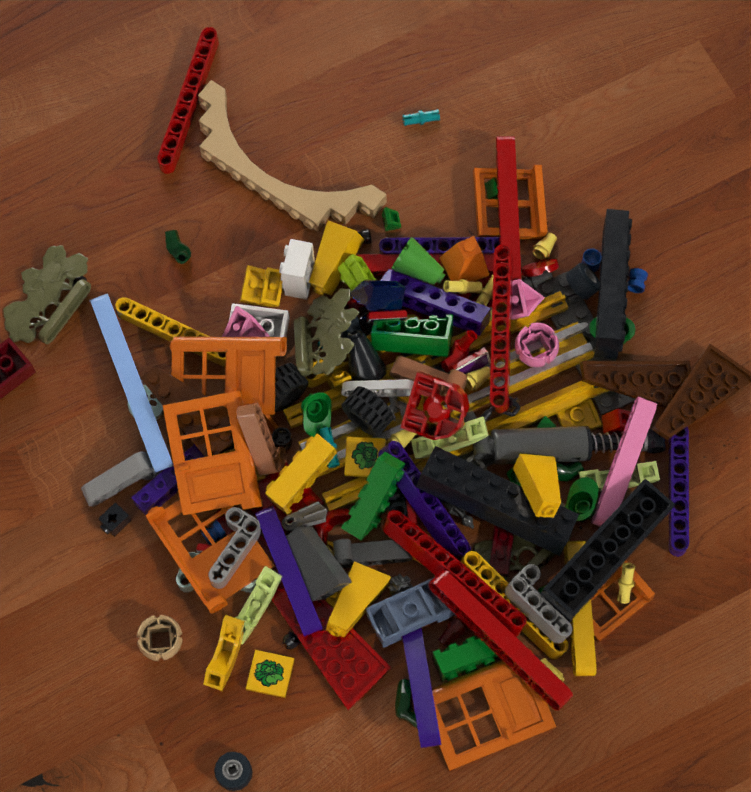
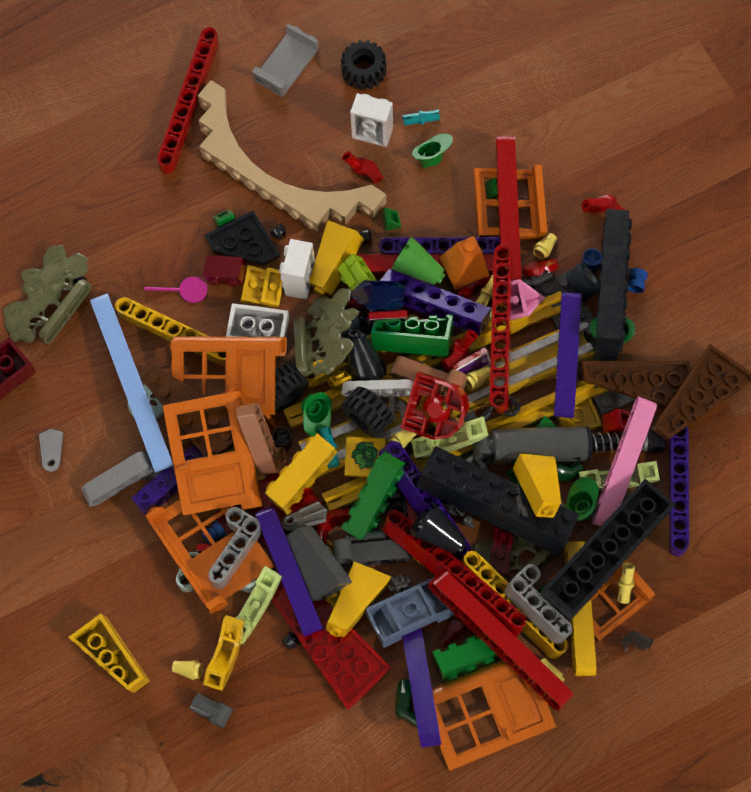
(51, 448): none -> light grey piece
(108, 649): none -> yellow wedge
(116, 513): black brick -> none
(159, 625): tan piece -> none
(176, 248): dark green arm -> none
(189, 669): none -> light yellow cone
(191, 289): none -> dark pink piece
(215, 712): none -> dark grey piece
(224, 218): none -> green slope
(225, 270): none -> dark red brick
(233, 778): black wheel -> none
(243, 325): bright pink slope -> none
(245, 239): none -> black plate
(270, 674): yellow tile -> none
(278, 231): none -> black hinge
(286, 61): none -> light grey panel
(363, 52): none -> black tyre
(363, 167): none -> red arm
(372, 119): none -> white brick
(375, 535): none -> dark grey pin
(432, 151): none -> green piece
(438, 530): none -> black cone
(462, 286): light yellow pin -> none
(530, 335): bright pink piece -> none
(567, 355): none -> dark purple beam
(600, 204): none -> red arm
(640, 641): none -> clear smoke bracket

